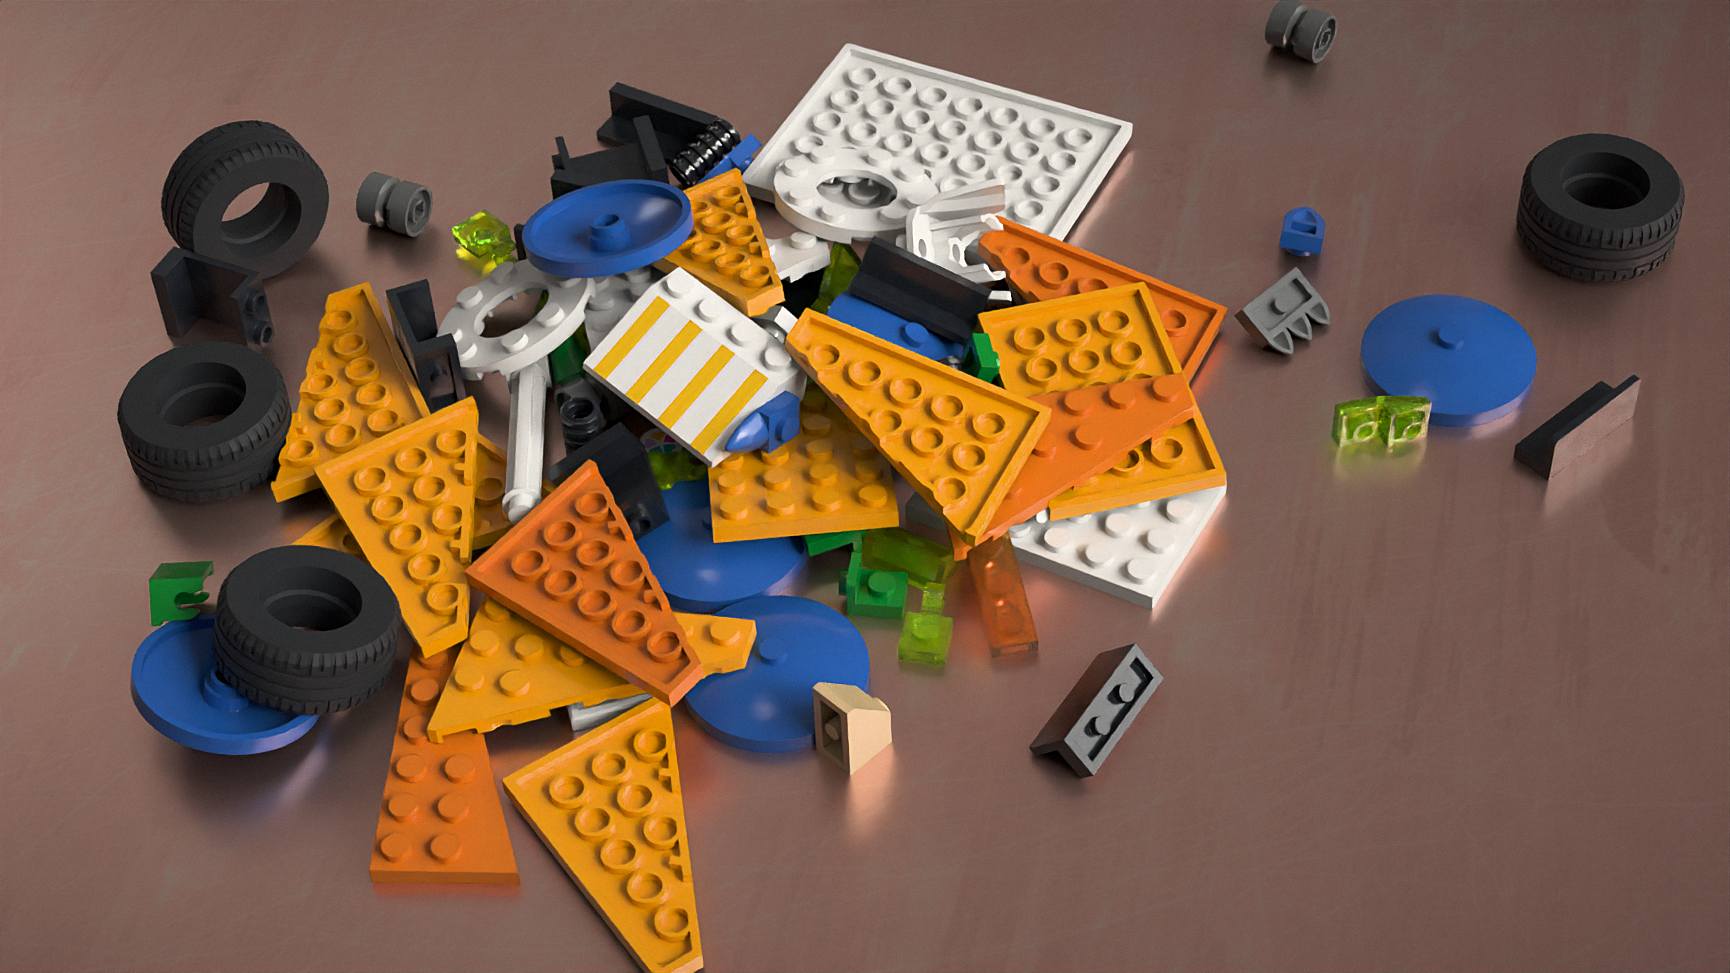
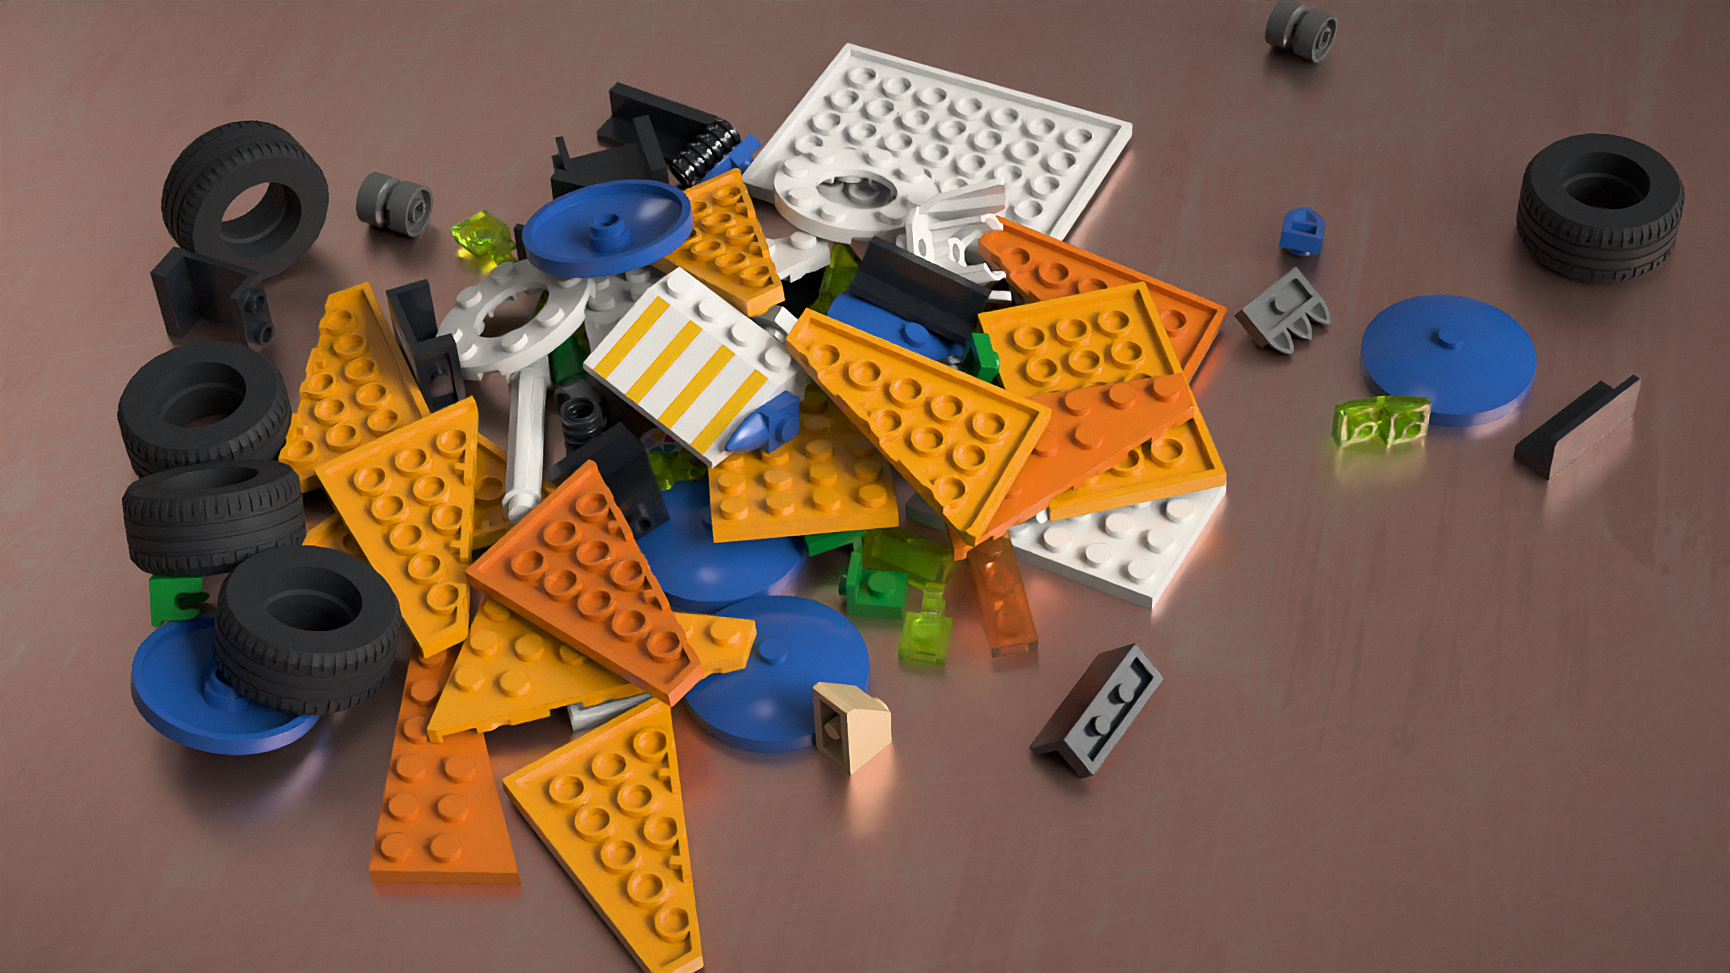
(212, 516): none -> black tyre

